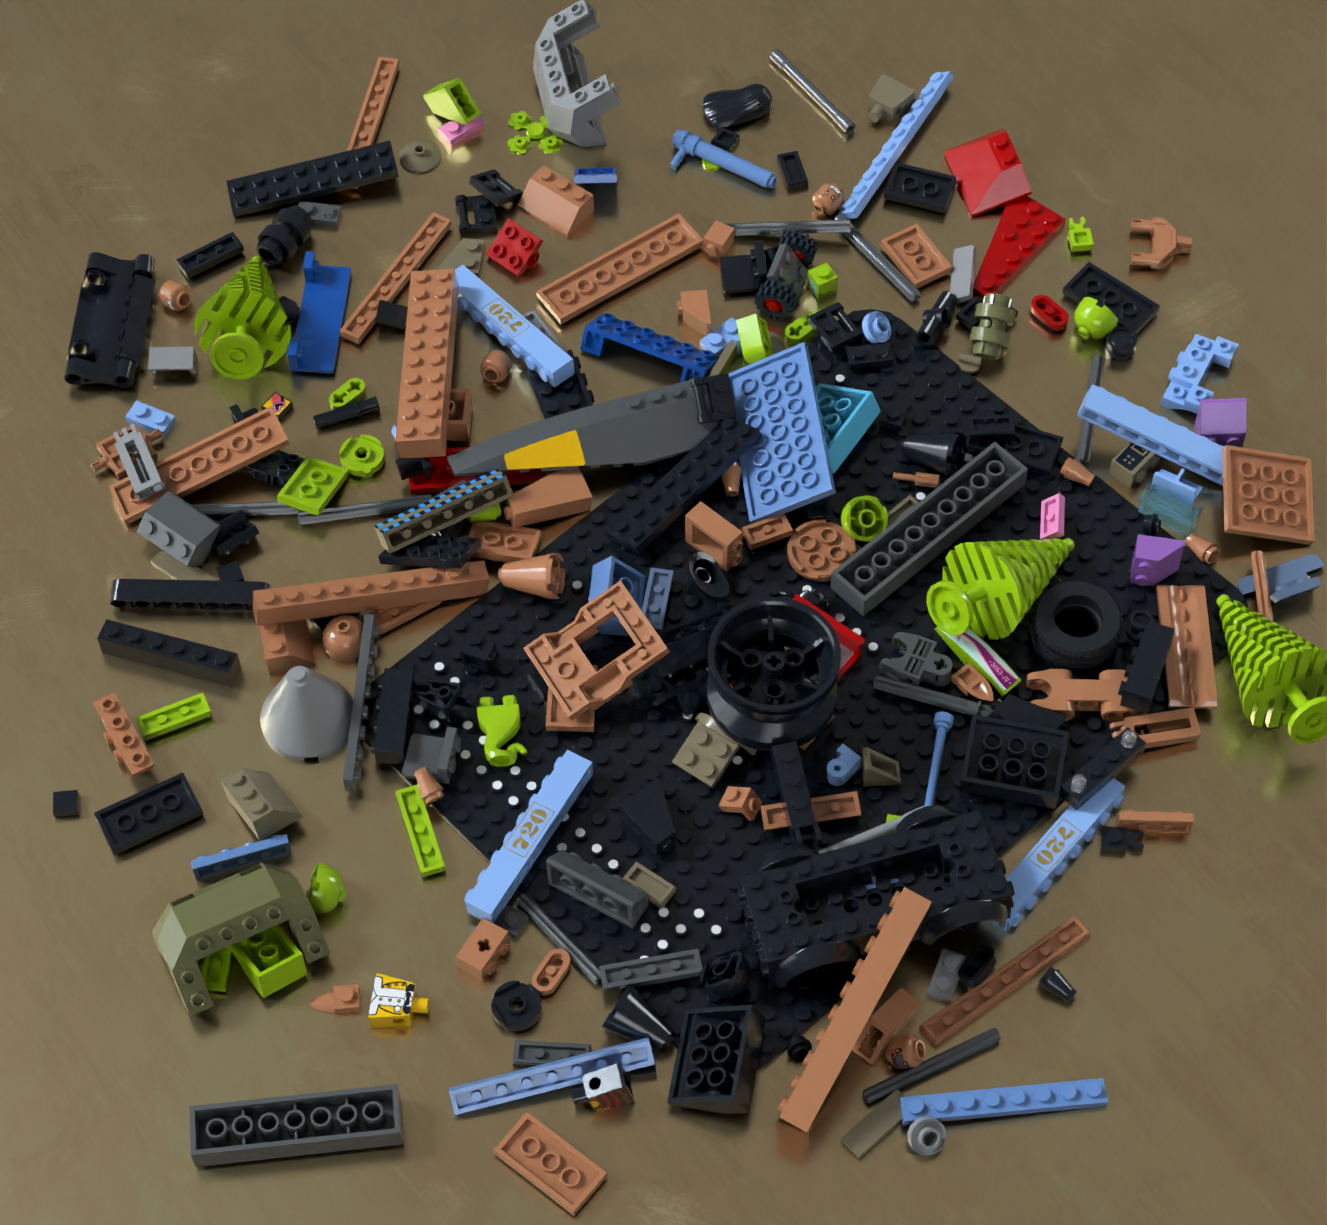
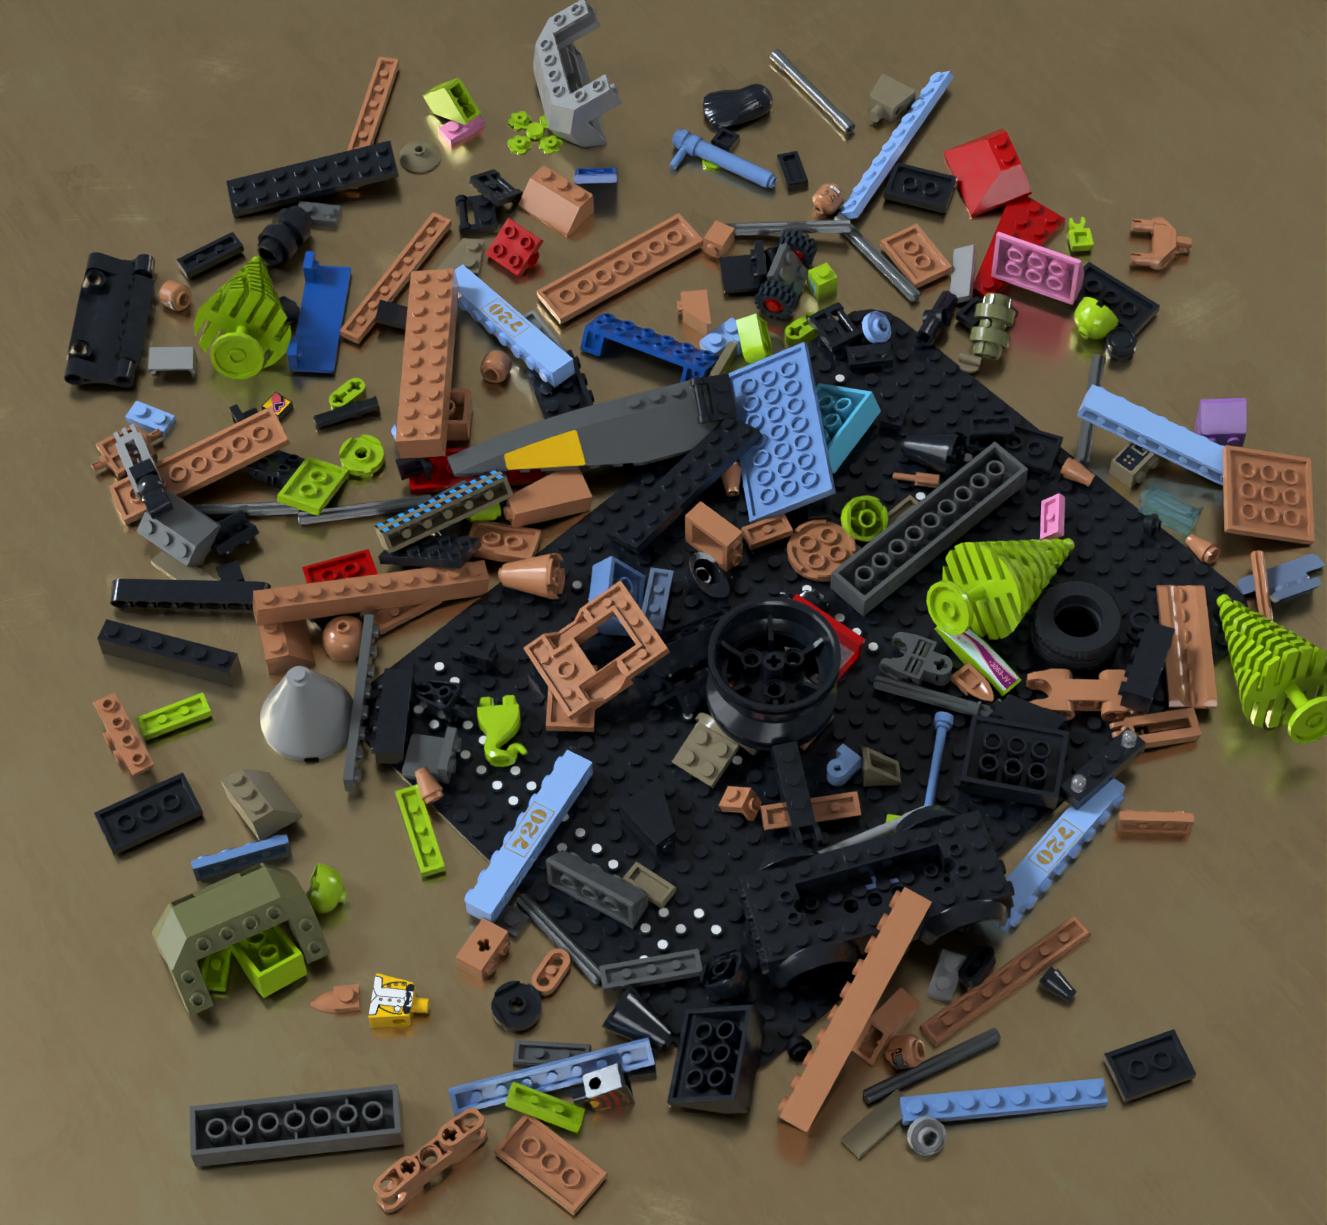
(66, 803): black tile -> none
(151, 488): none -> black piece
(342, 567): none -> red plate
(412, 1173): none -> nougat piece
(545, 1107): none -> lime plate
(1037, 268): none -> bright pink slope
(1051, 312): red plate -> none
(1117, 840): black plate -> none
(1149, 1065): none -> black plate
(1155, 559): medium lavender slope -> none
(1177, 485): light blue panel -> none
(1193, 365): light blue bracket -> none

